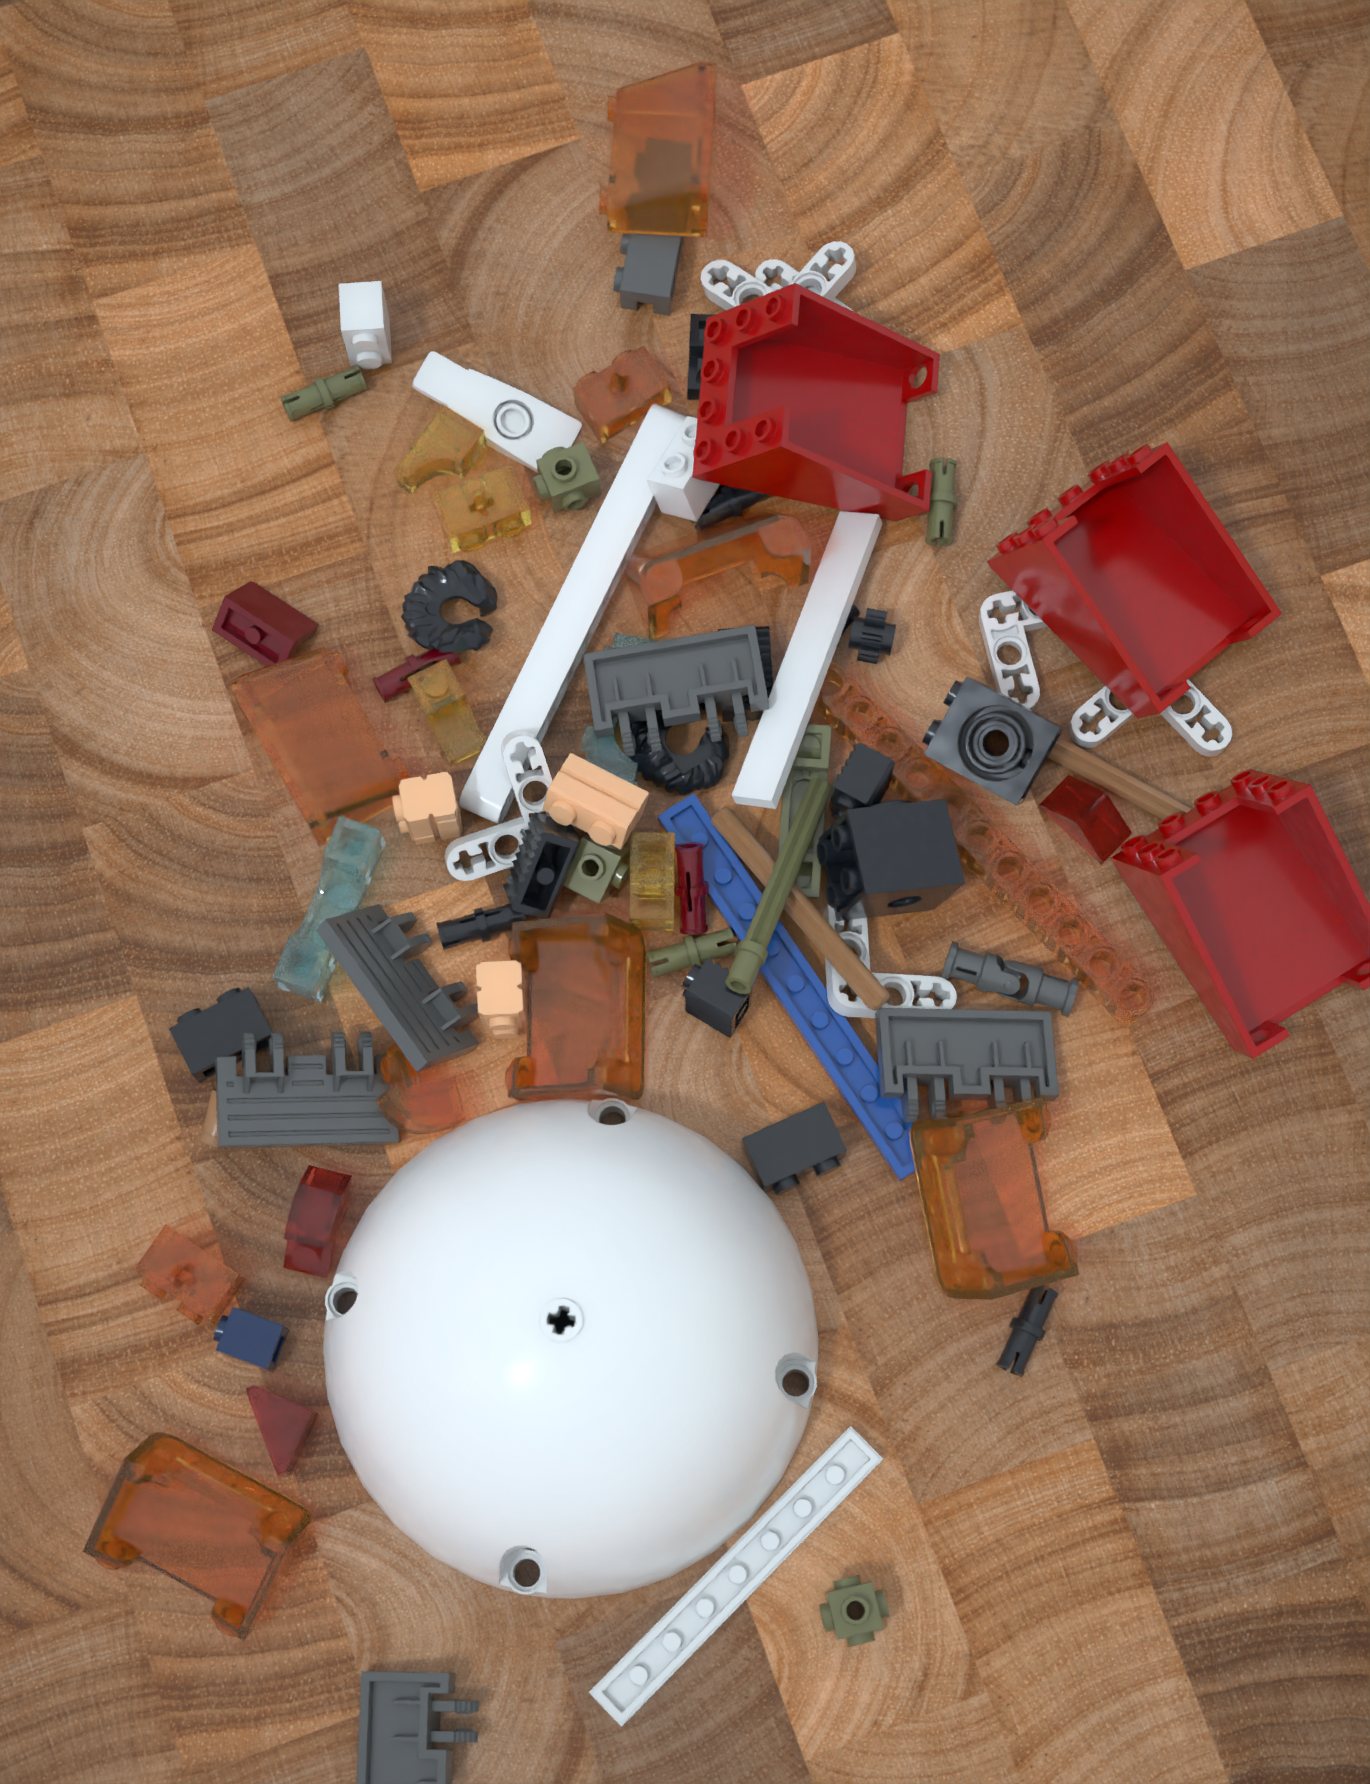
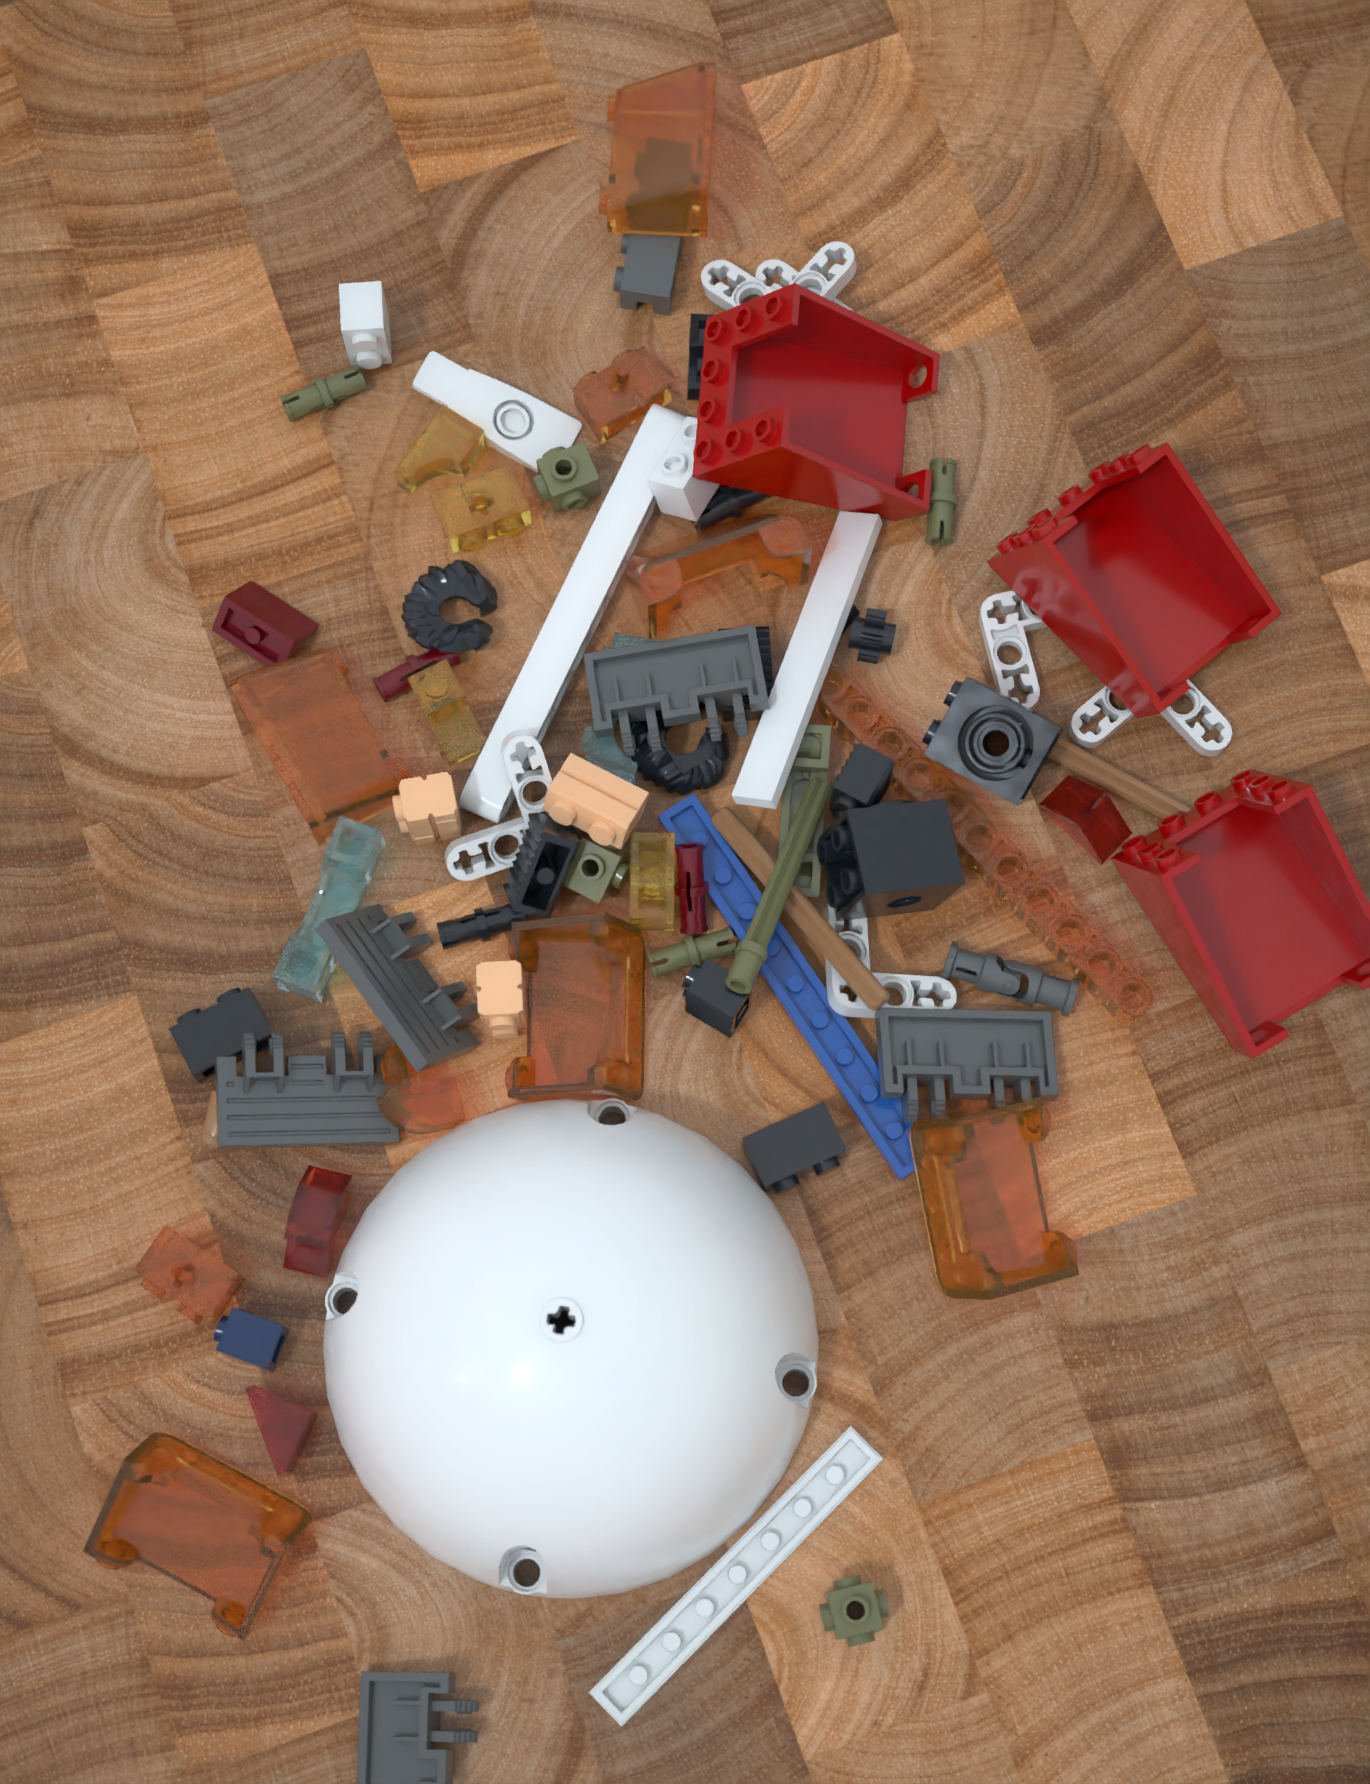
(1027, 1330): black pin -> none

